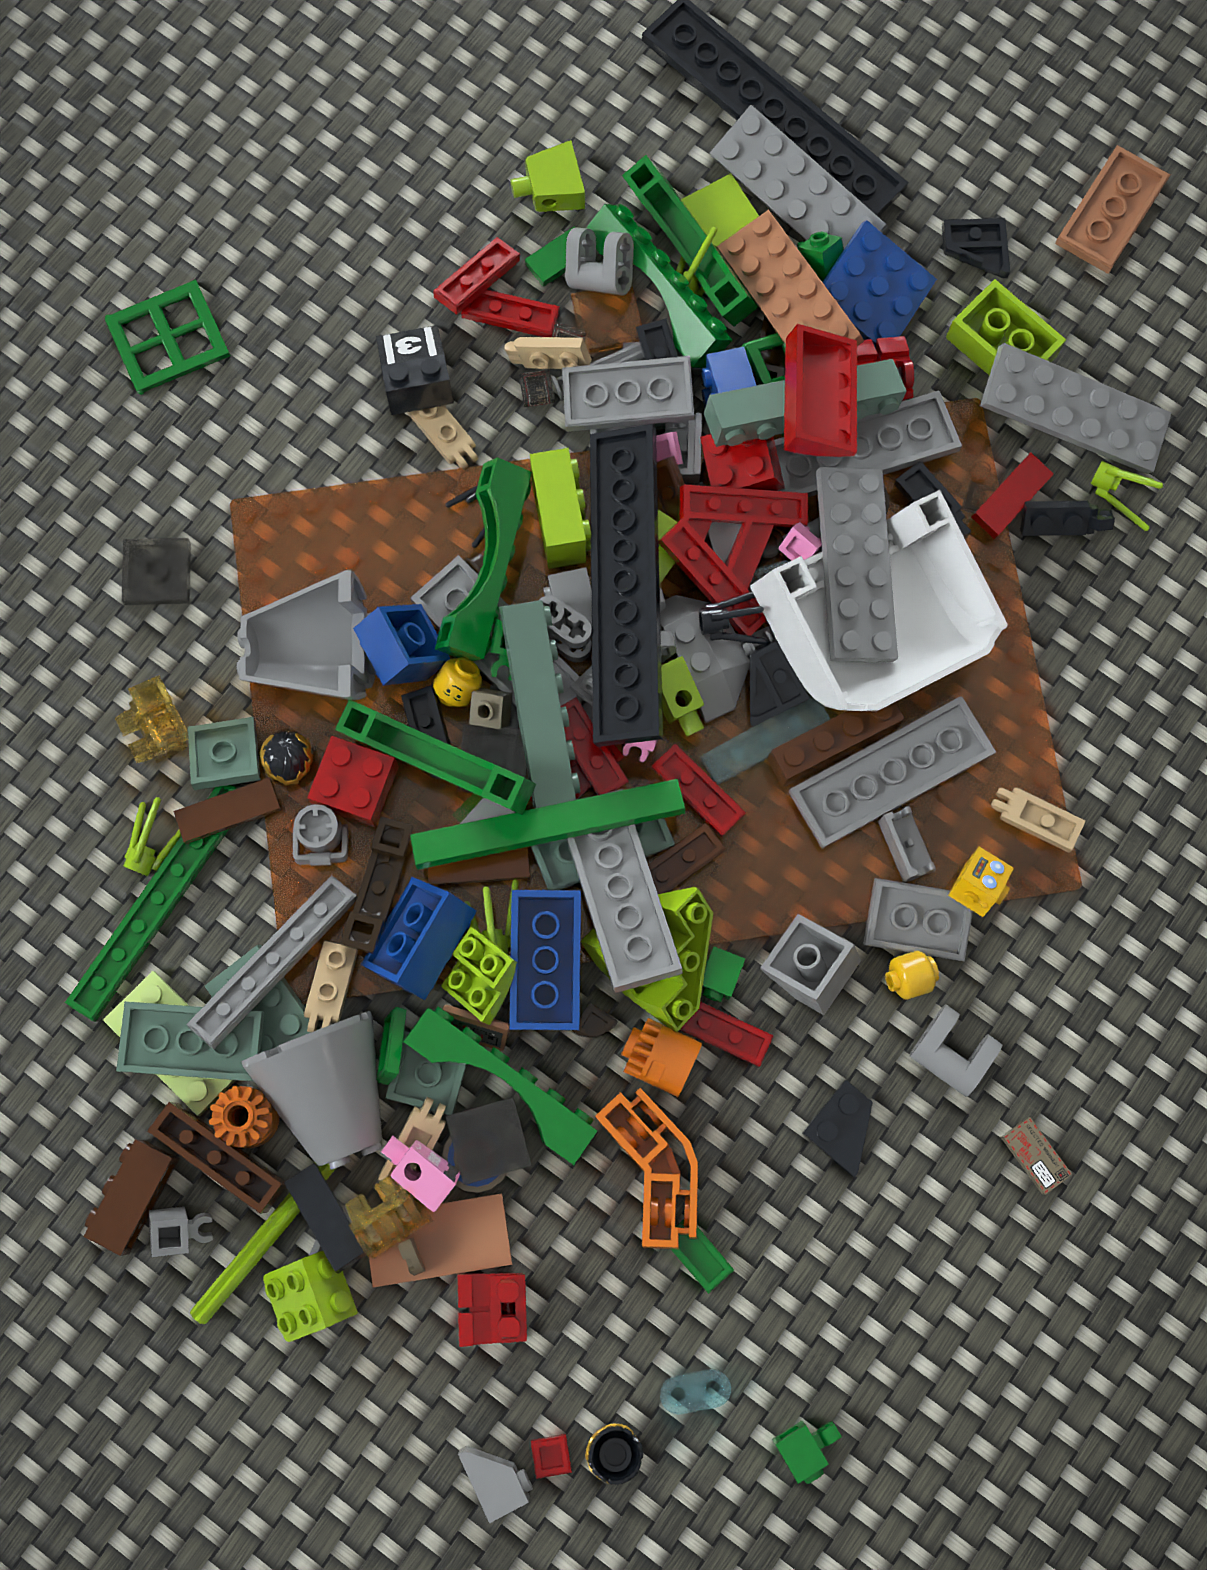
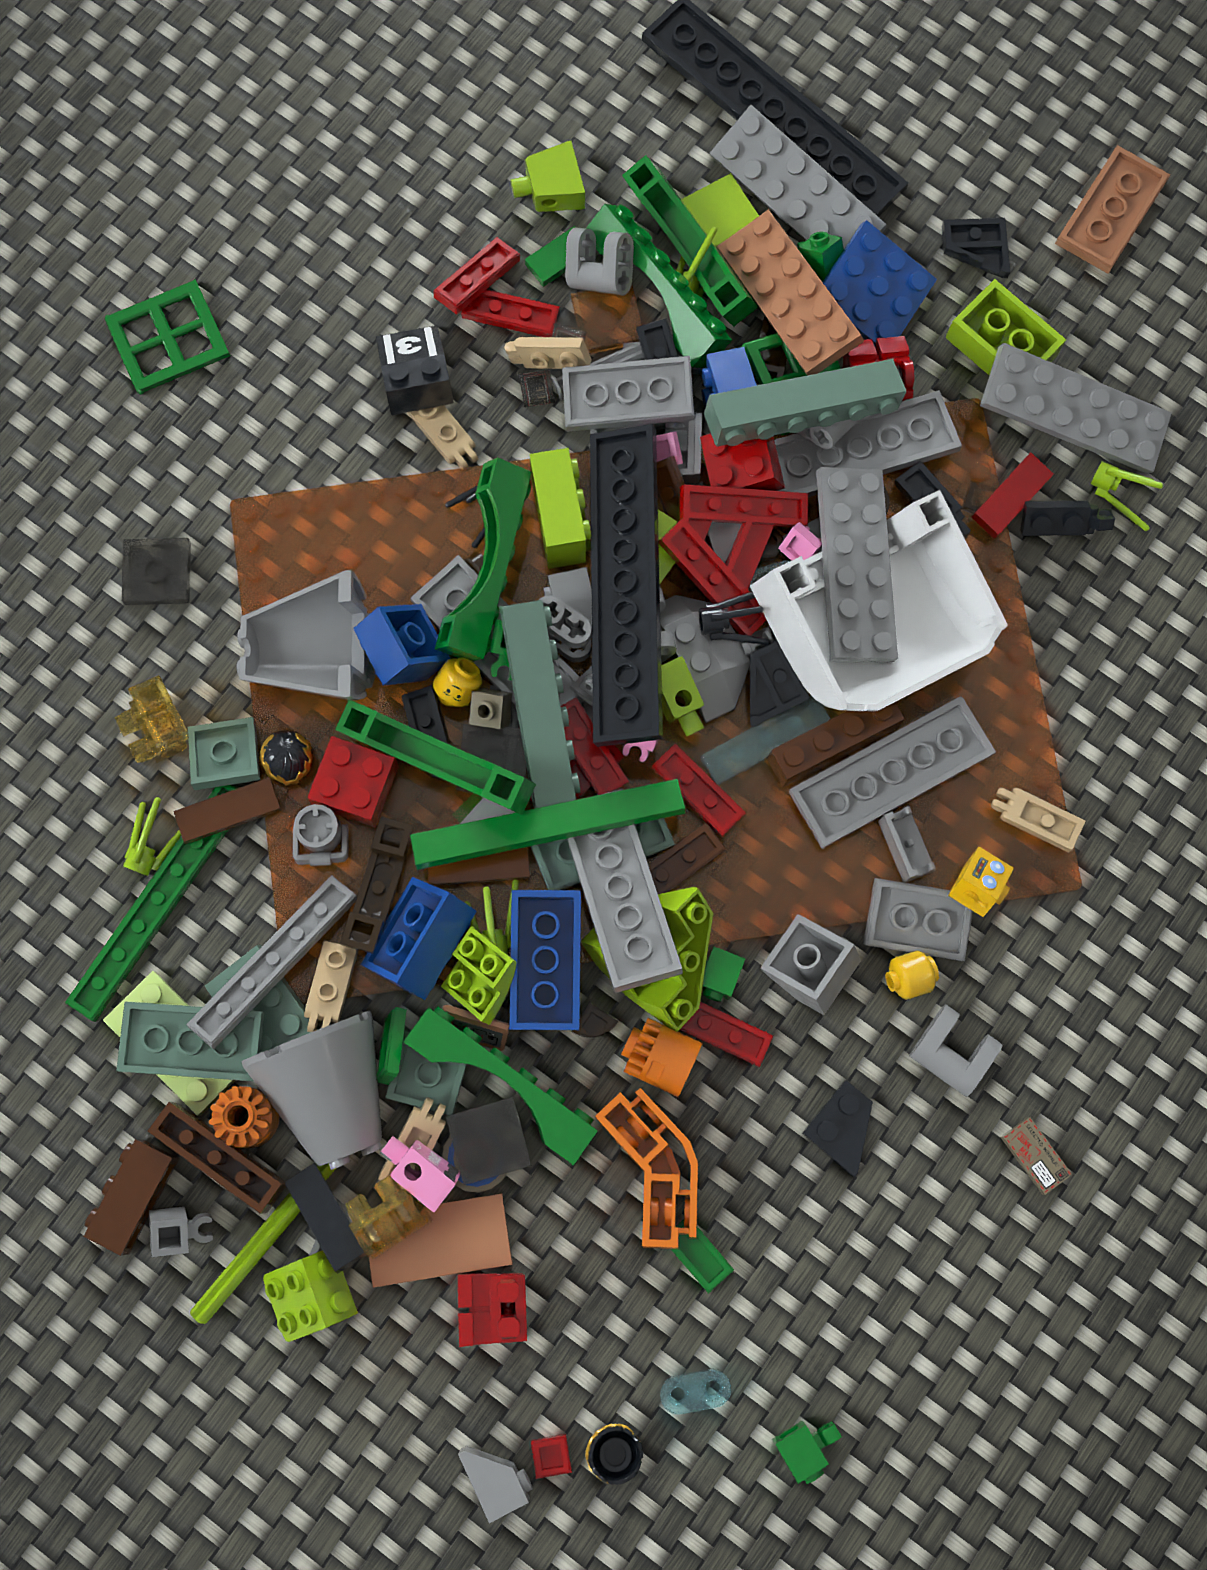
(411, 1254): dark tan tile -> none
(820, 393): red slope -> none

